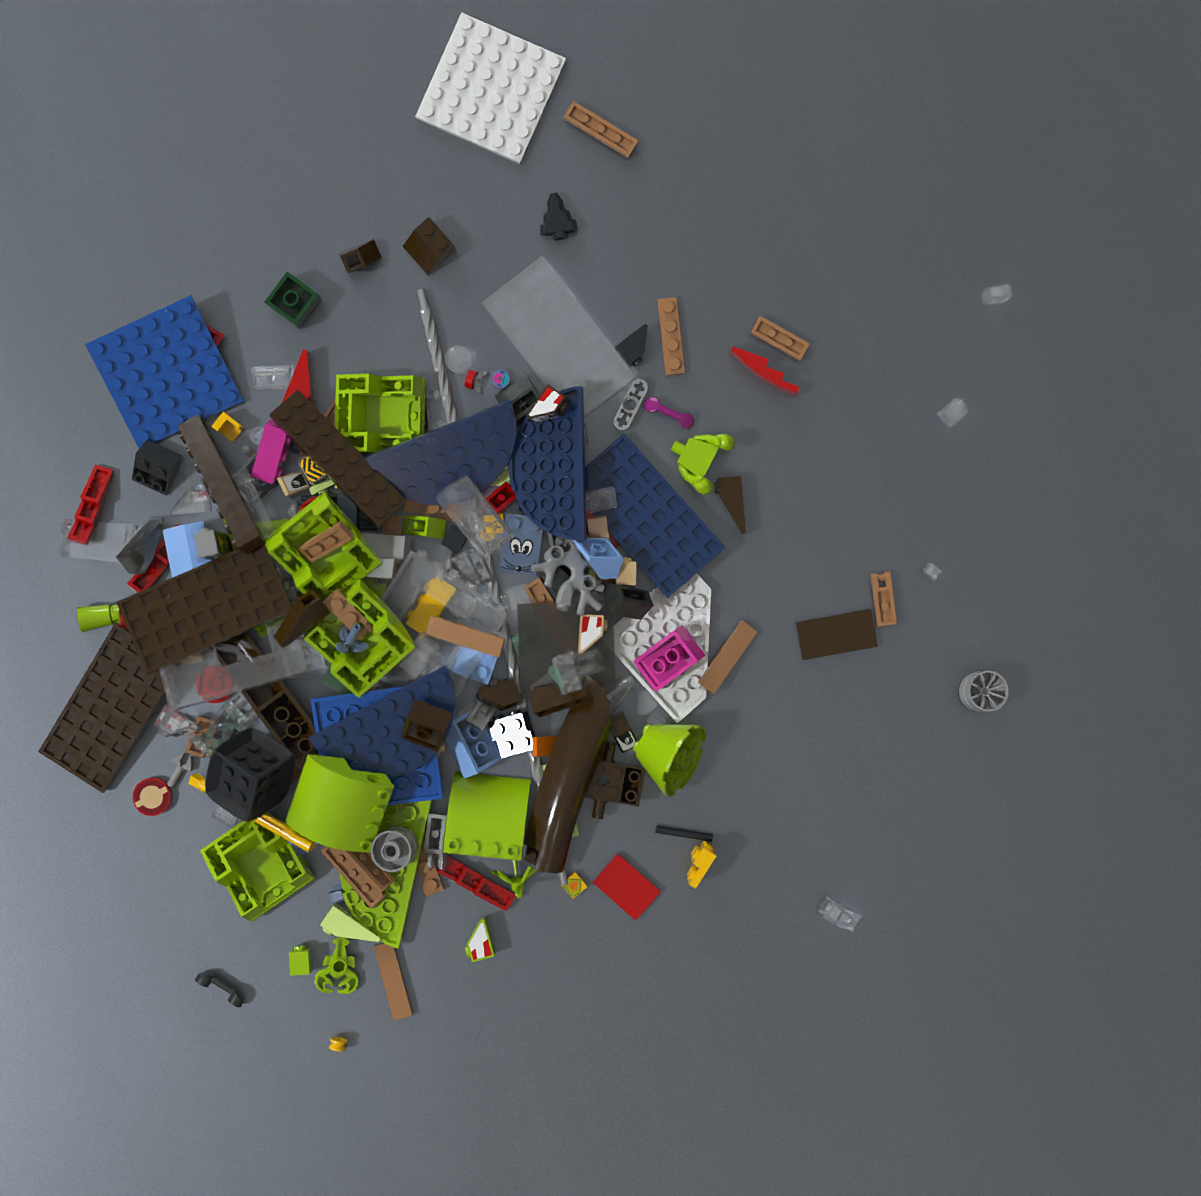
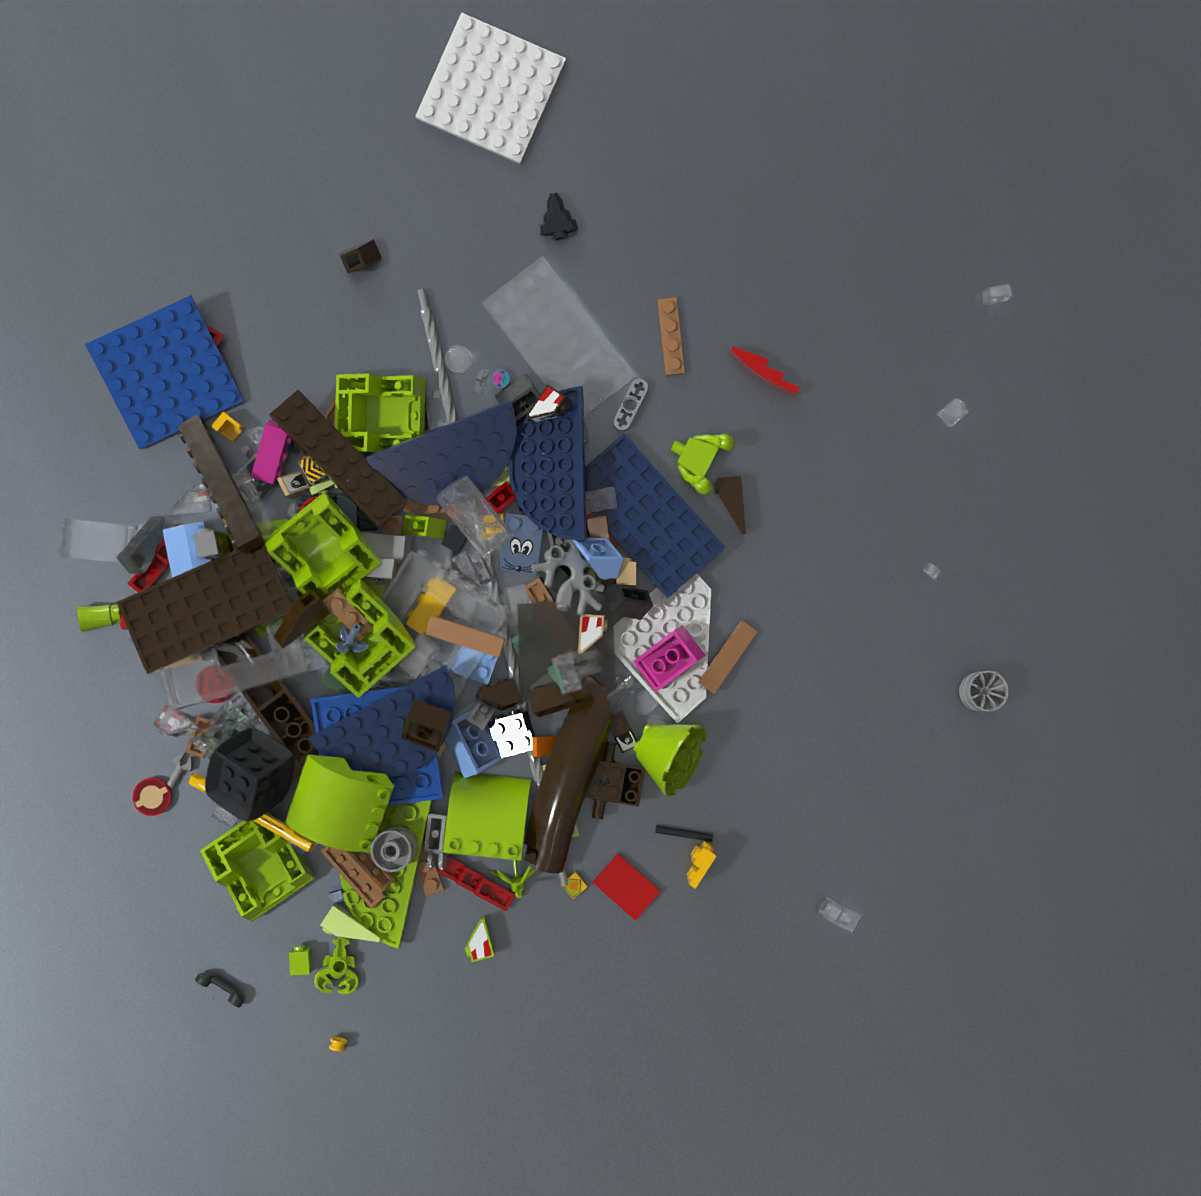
(91, 504): red slope -> none
(105, 712): dark brown plate -> none
(155, 467): pearl dark grey slope -> none
(270, 377): clear slope -> none
(292, 300): dark green brick -> none
(301, 378): red slope -> none
(326, 542): medium nougat plate -> none
(393, 981): medium nougat tile -> none
(428, 246): dark brown slope -> none
(470, 379): red tile -> none
(600, 129): medium nougat plate -> none
(633, 347): black slope -> none
(653, 405): magenta bar -> none
(779, 338): medium nougat plate -> none
(836, 634): dark brown tile -> none
(883, 599): medium nougat plate -> none

